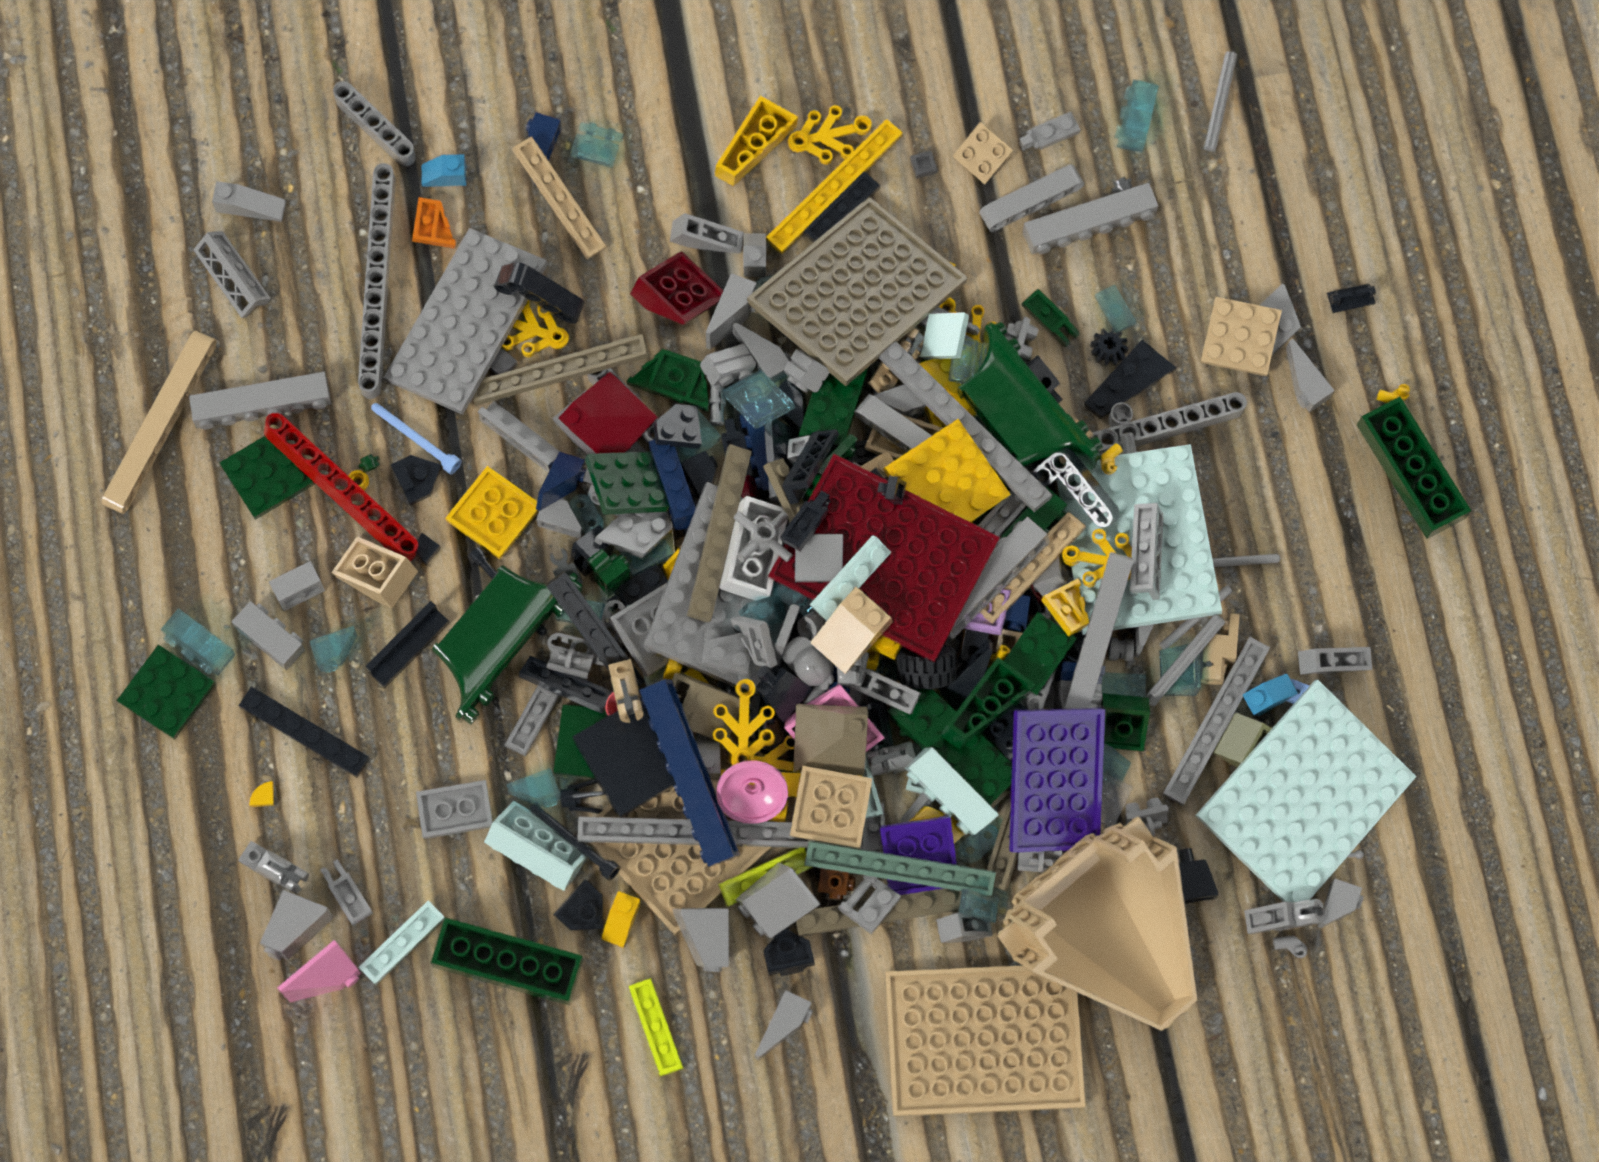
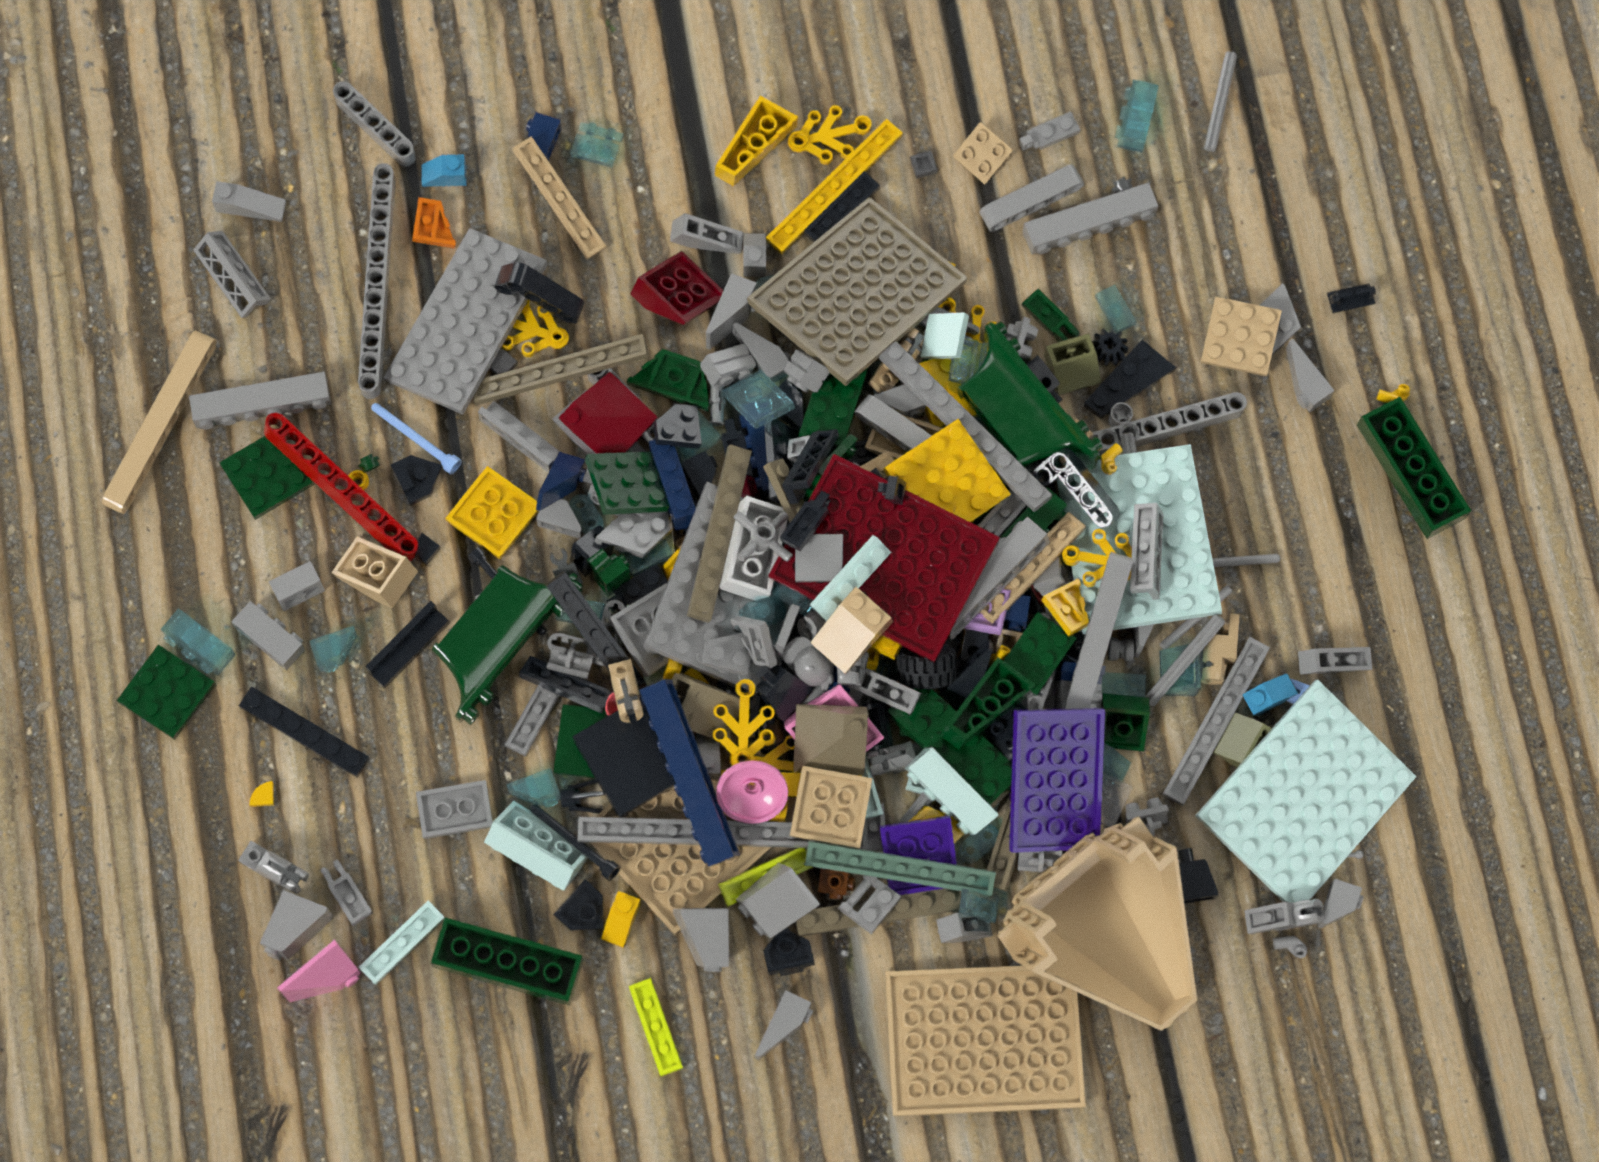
(1073, 364): none -> olive slope

